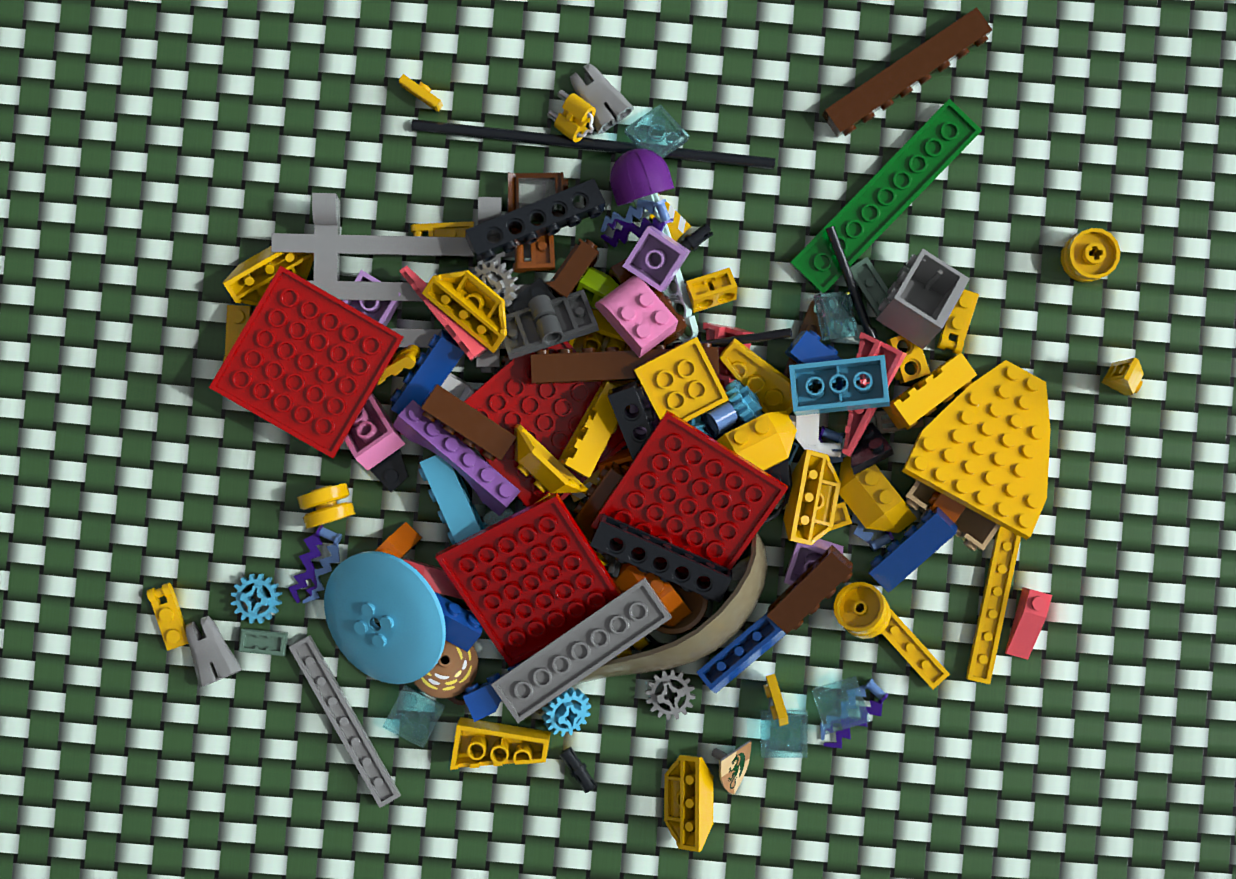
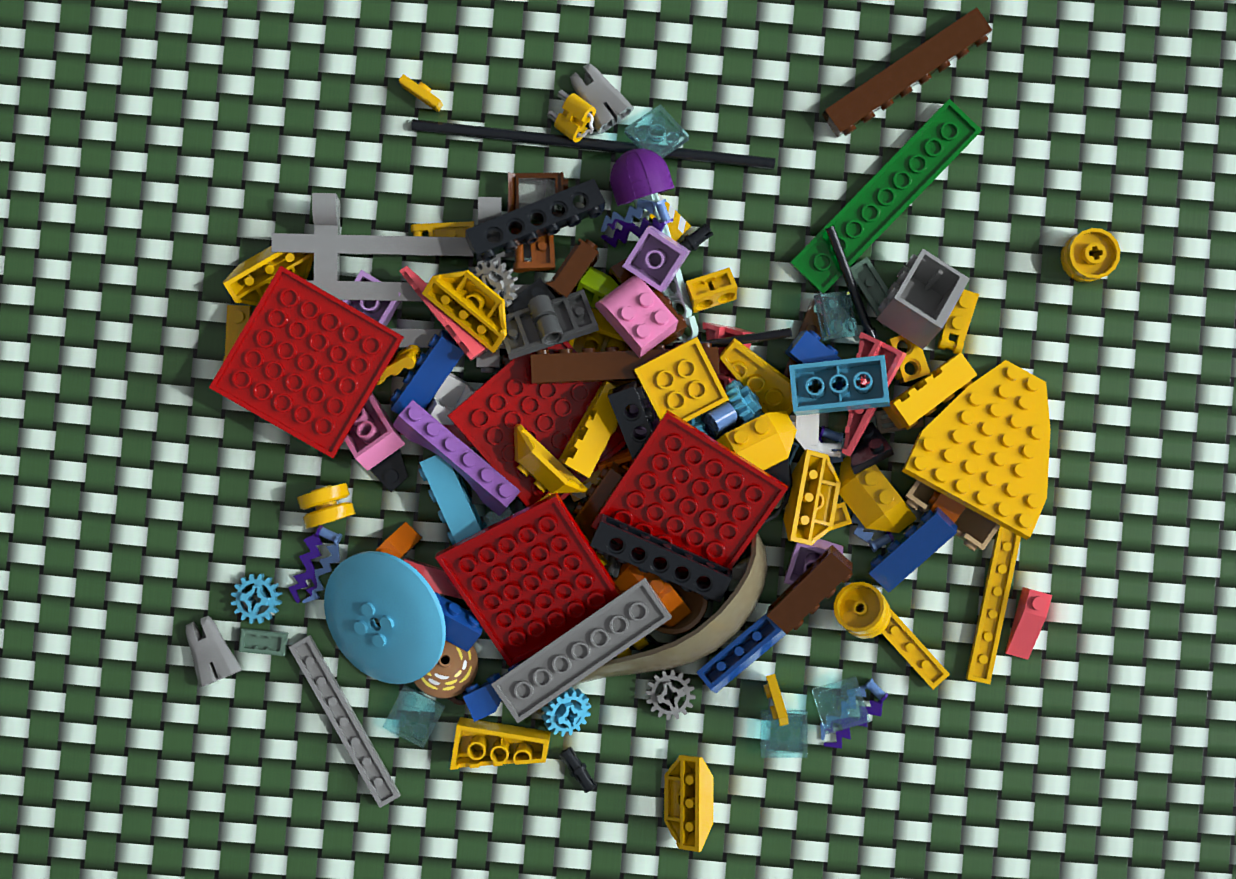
(168, 616): yellow plate -> none
(468, 422): reddish brown brick -> none
(733, 766): shield -> none
(1124, 376): yellow slope -> none

